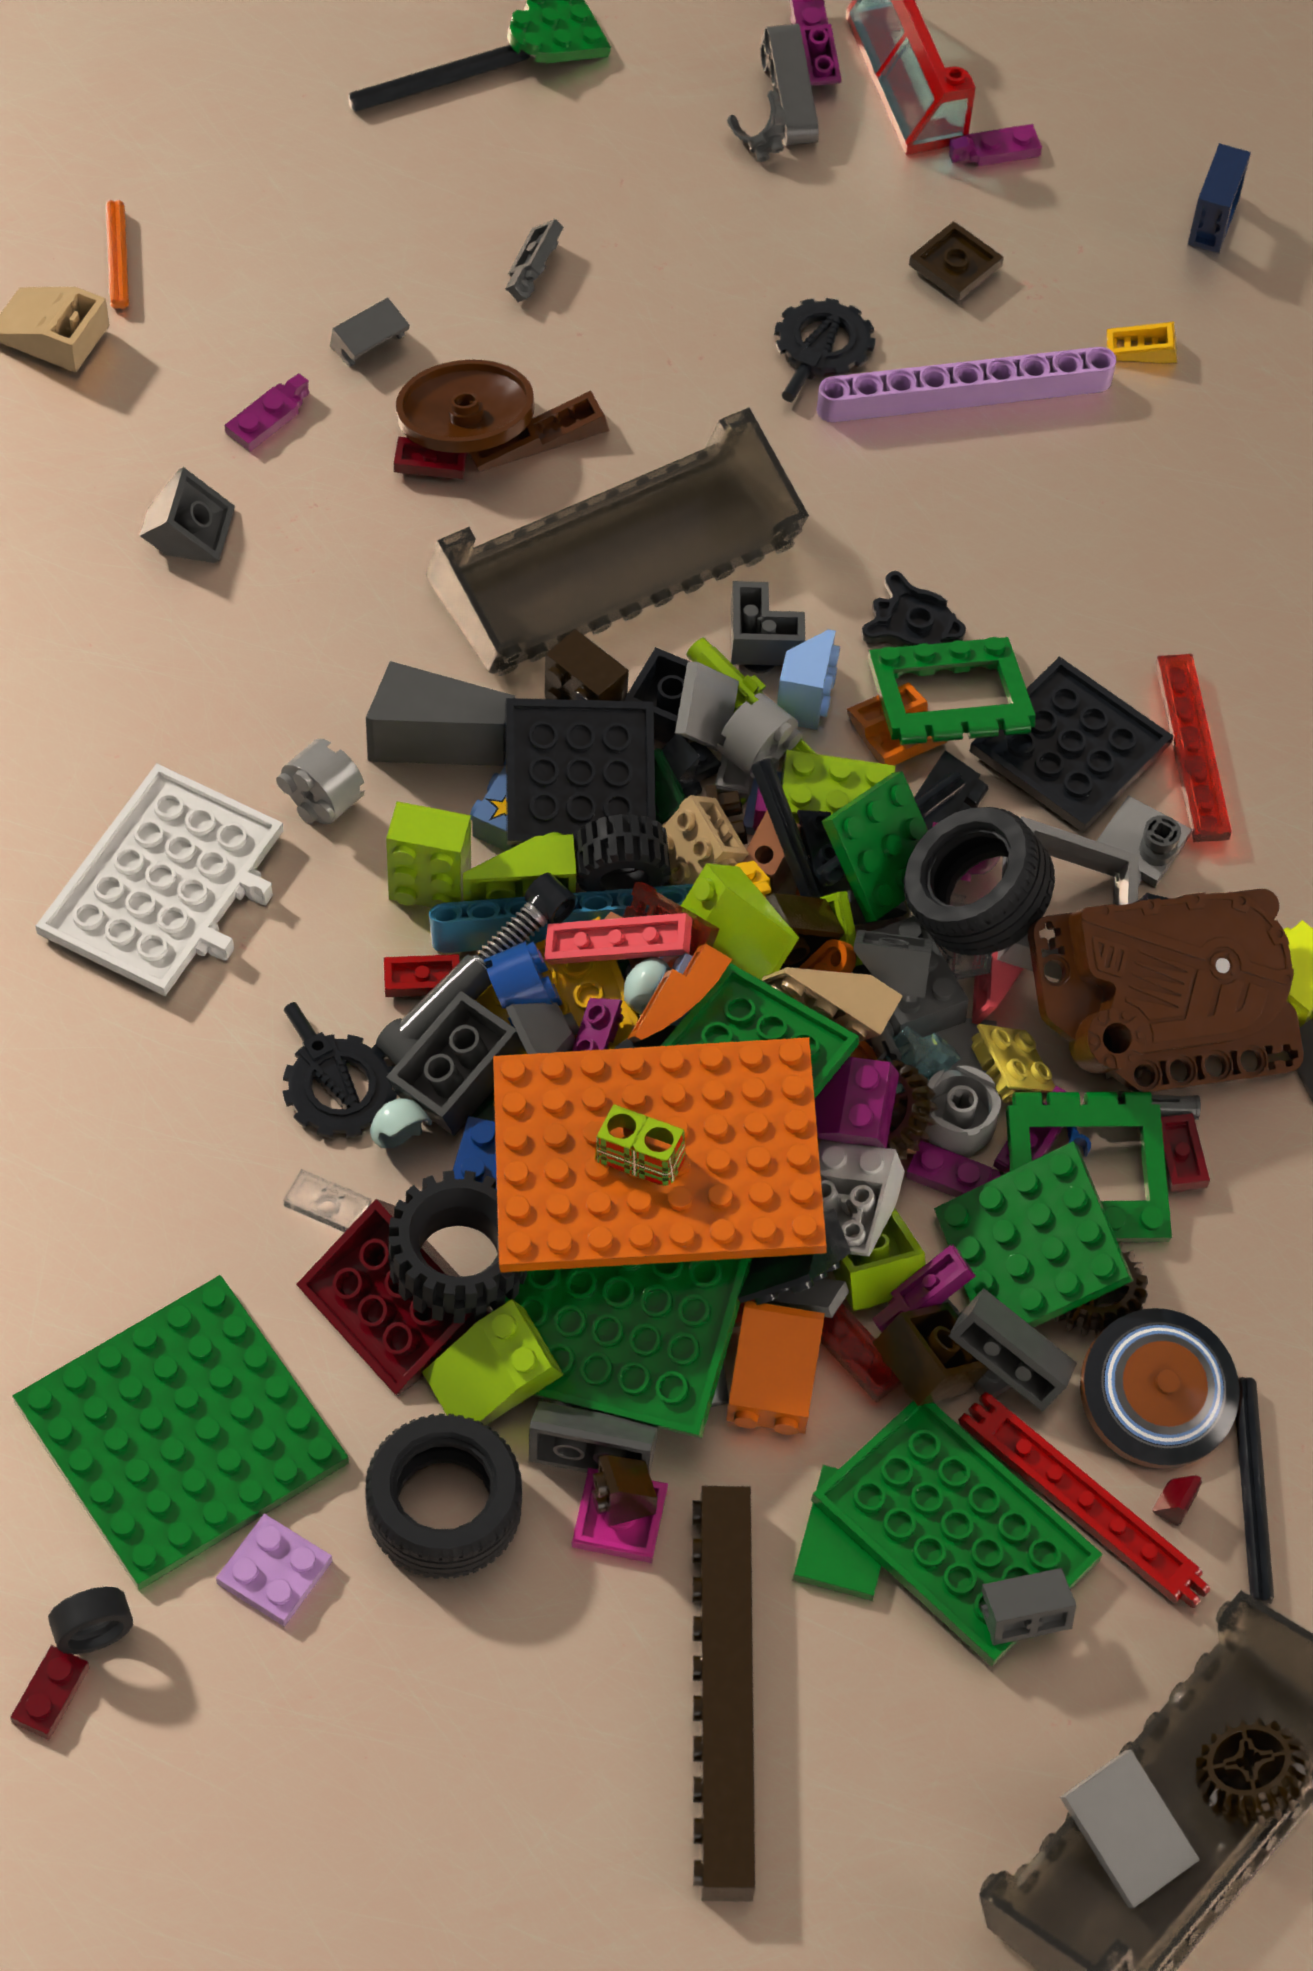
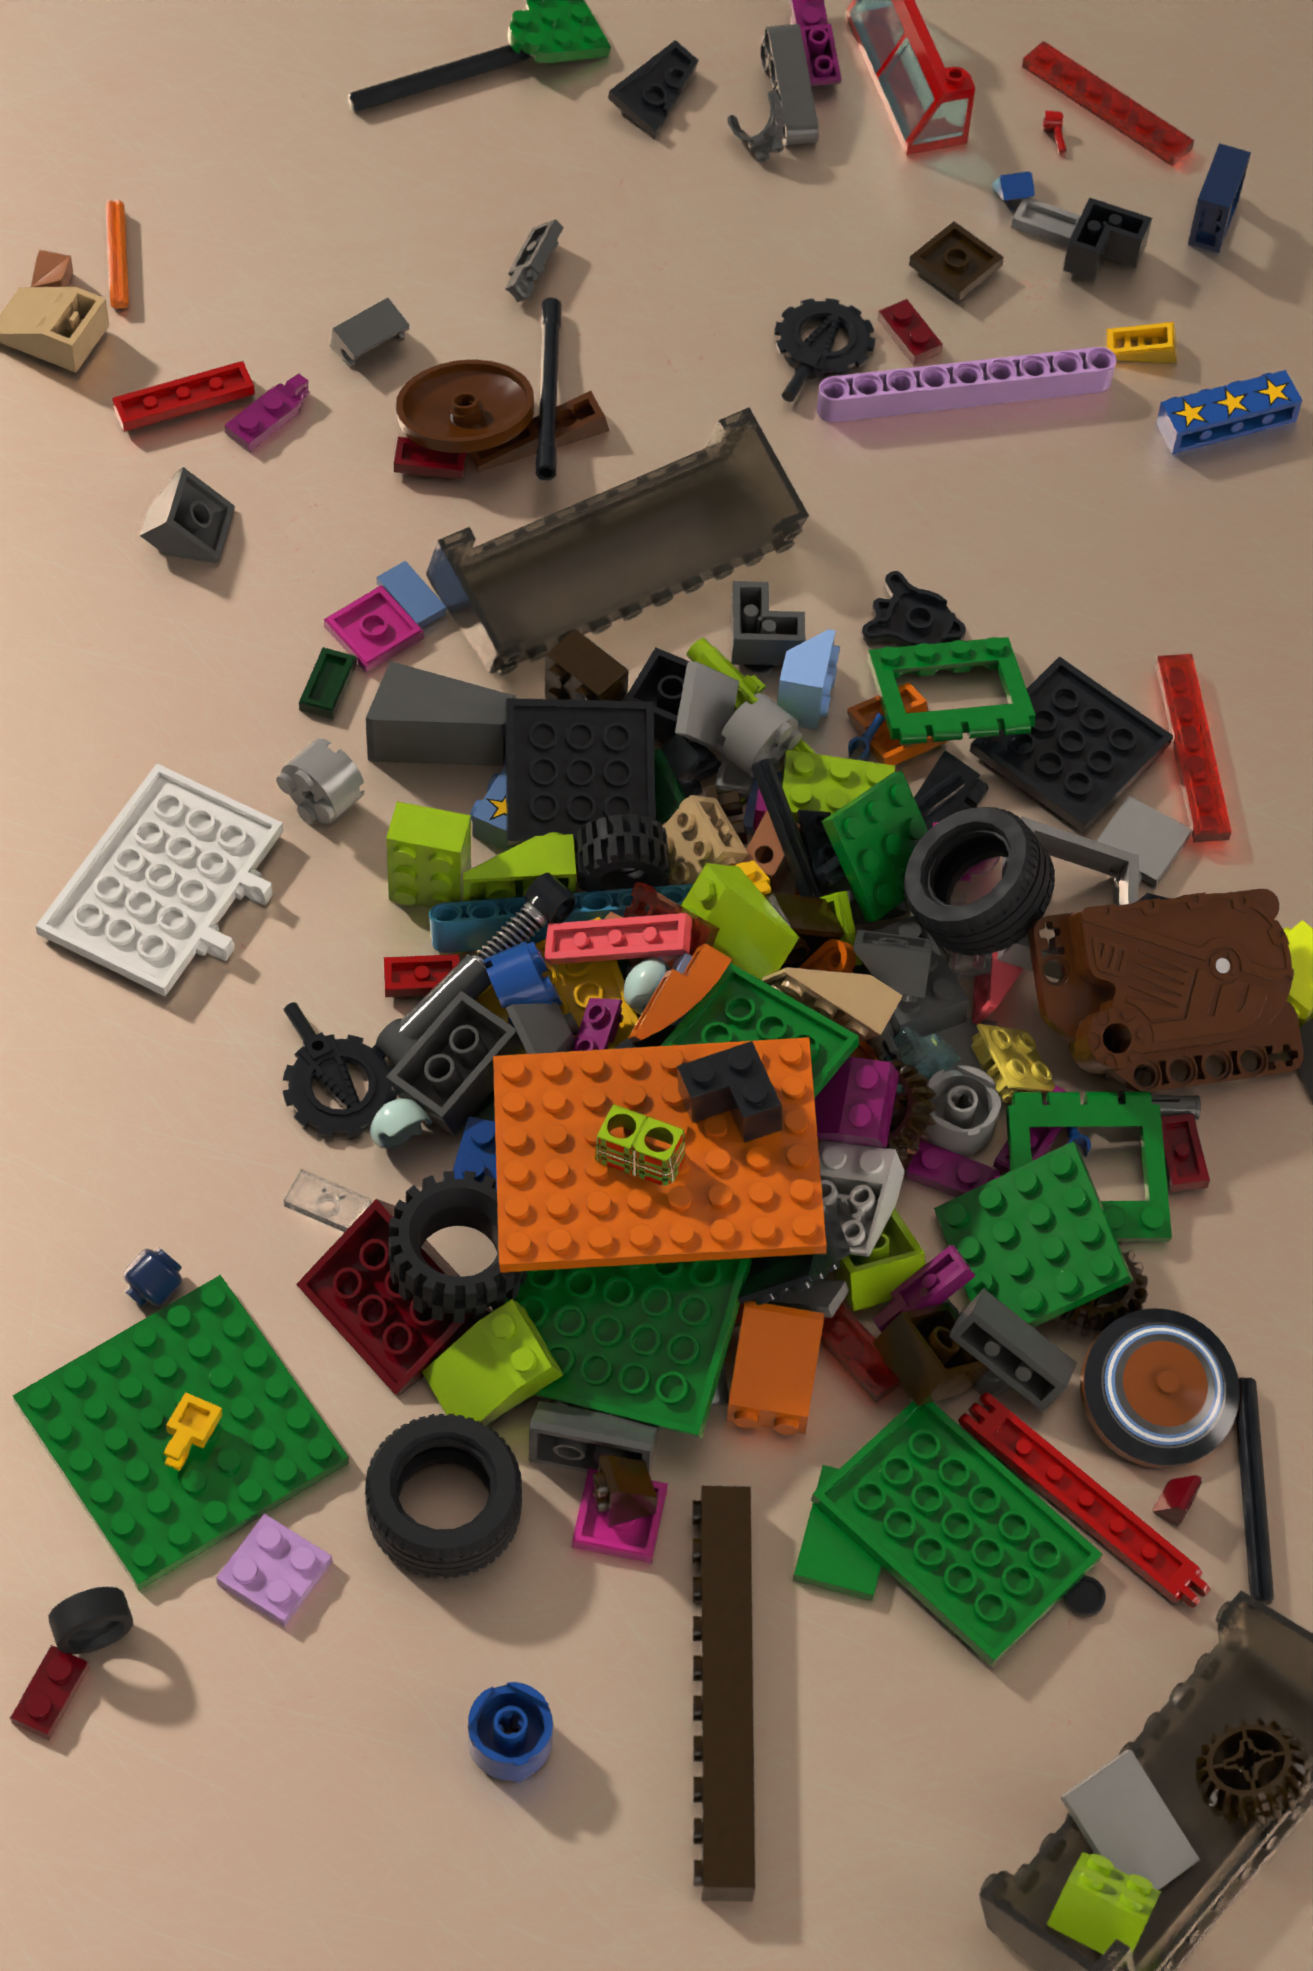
(52, 270): none -> nougat slope
(152, 1277): none -> dark blue head
(183, 396): none -> red plate
(190, 1424): none -> yellow plate
(327, 683): none -> dark green tile
(373, 628): none -> dark pink tile
(412, 594): none -> medium blue tile
(499, 1710): none -> blue brick
(546, 452): none -> black piece
(655, 87): none -> black wing
(732, 1083): none -> black brick
(864, 741): none -> blue hand
(910, 331): none -> dark red plate
(996, 146): magenta hinge -> none
(1014, 186): none -> blue slope
(1028, 1606): dark grey hinge -> none
(1045, 221): none -> light grey tile
(1053, 121): none -> red hand
(1086, 1597): none -> black piece
(1103, 1904): none -> lime brick
(1105, 233): none -> black brick
(1108, 103): none -> clear red plate
(1160, 840): dark grey wheel -> none
(1228, 411): none -> blue brick

